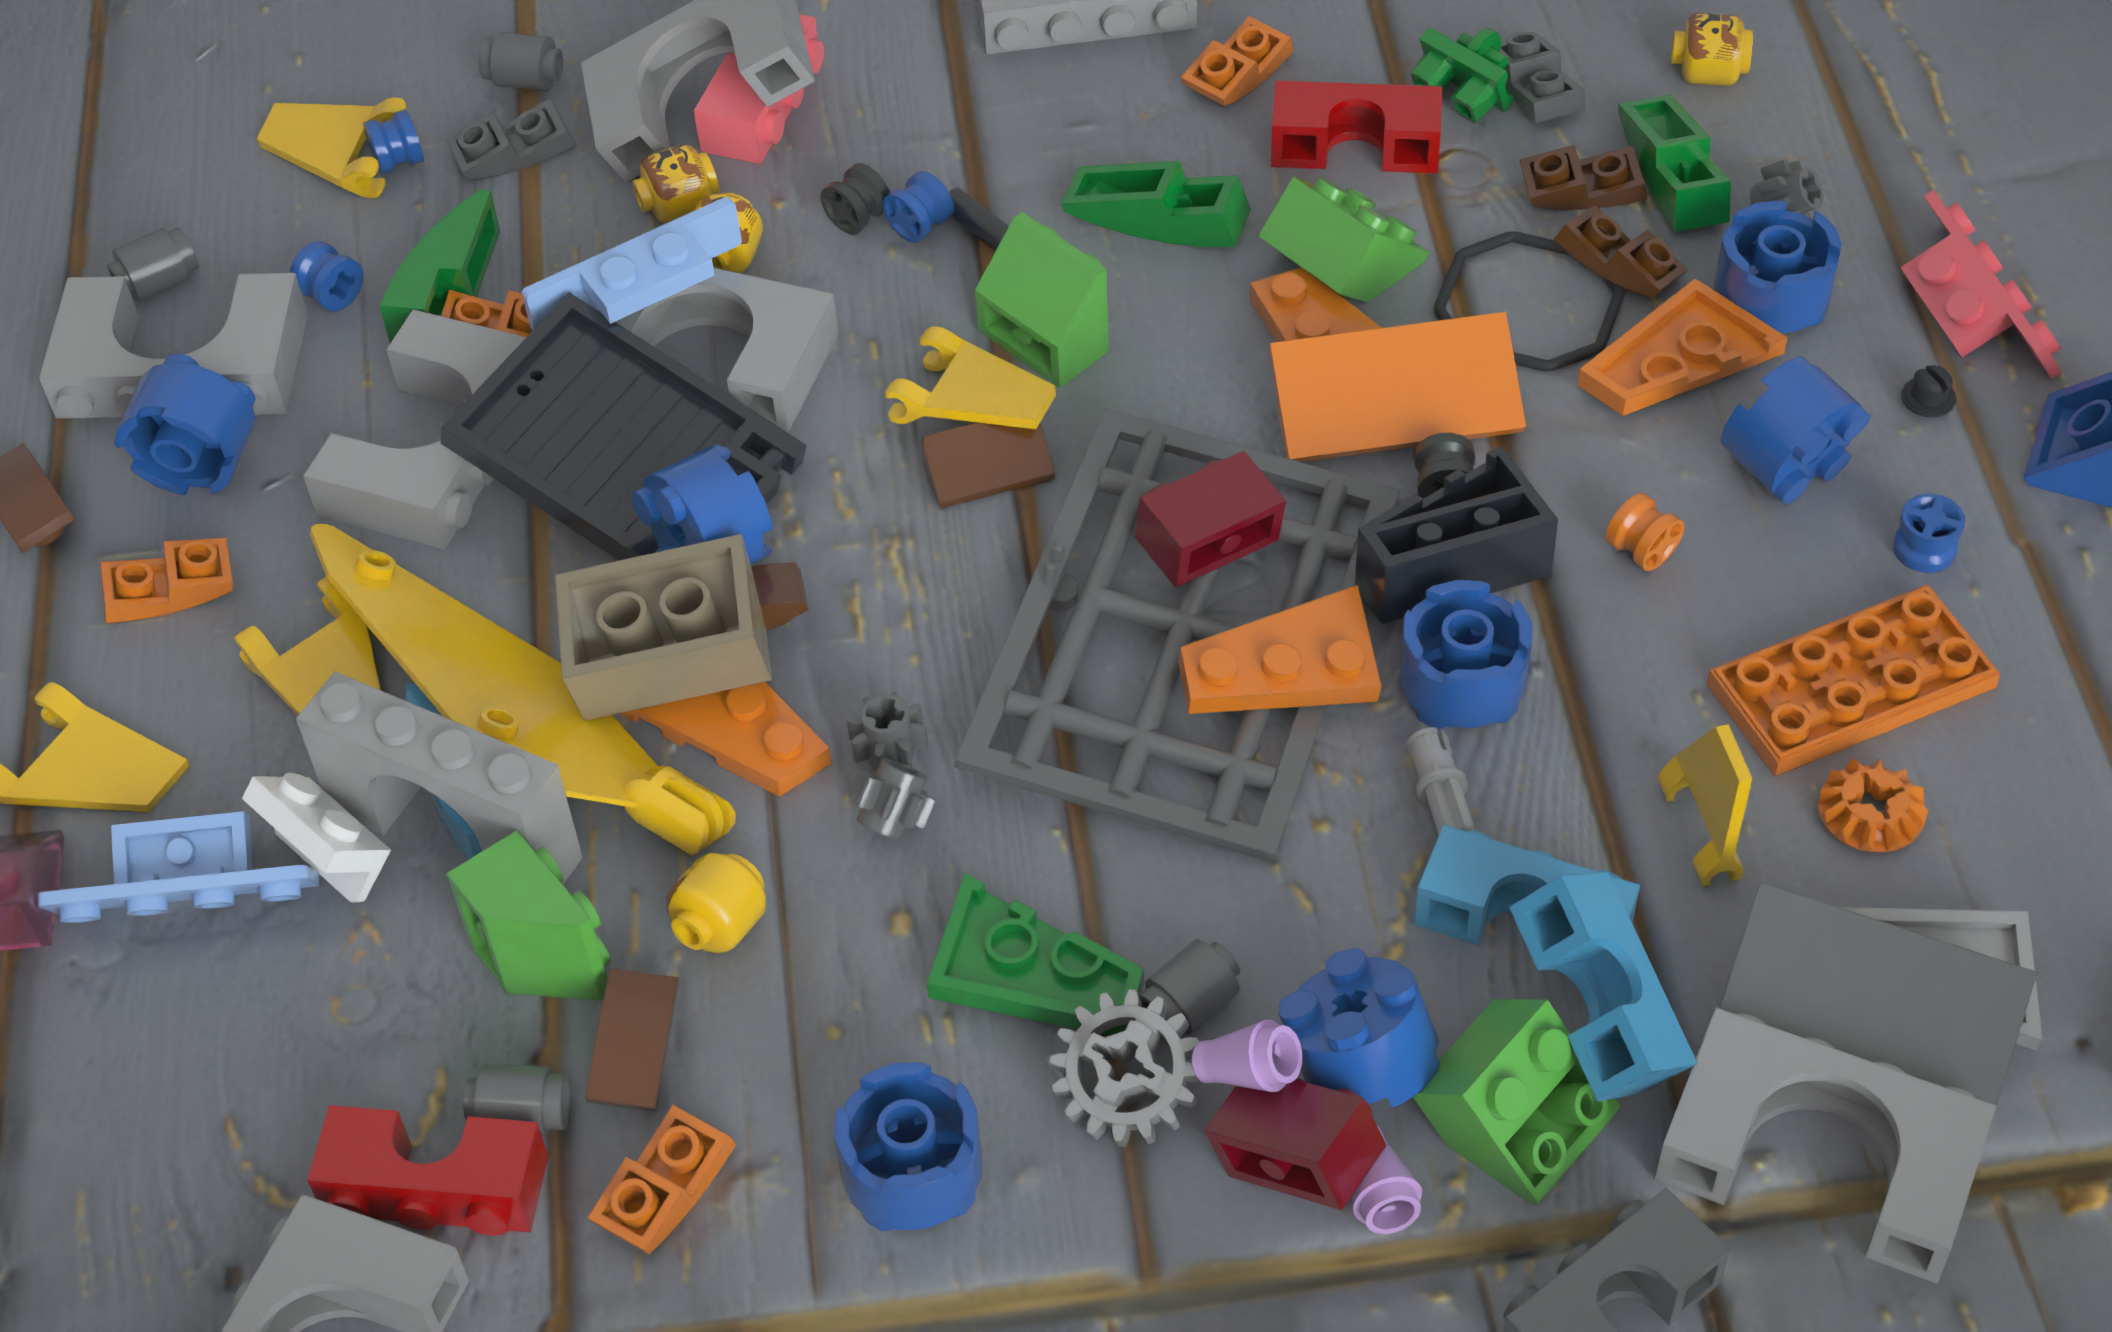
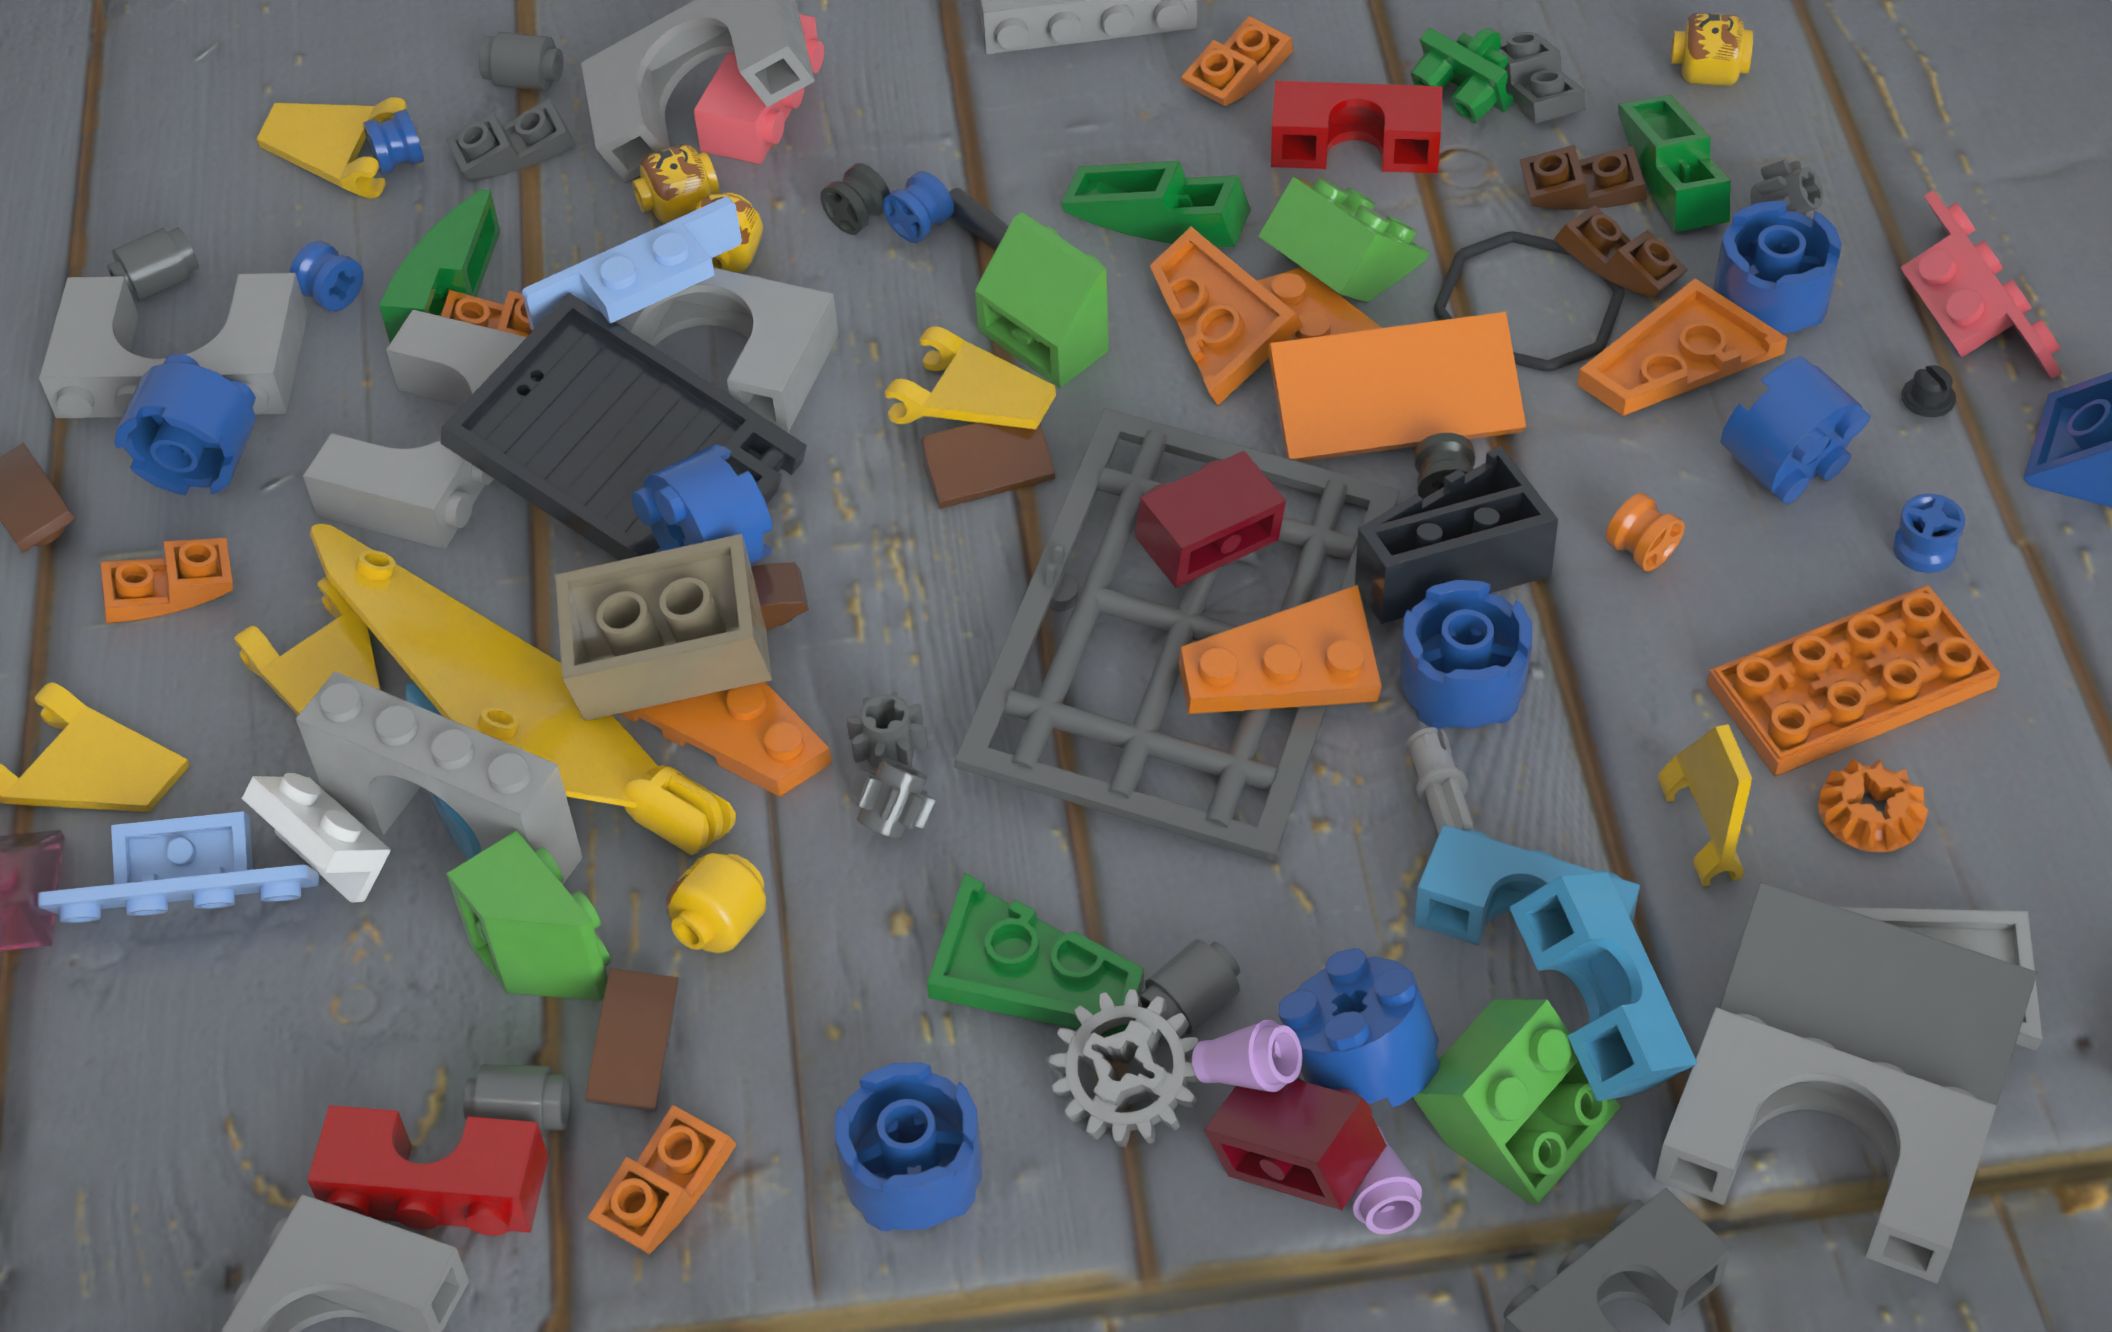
(1221, 312): none -> orange wing

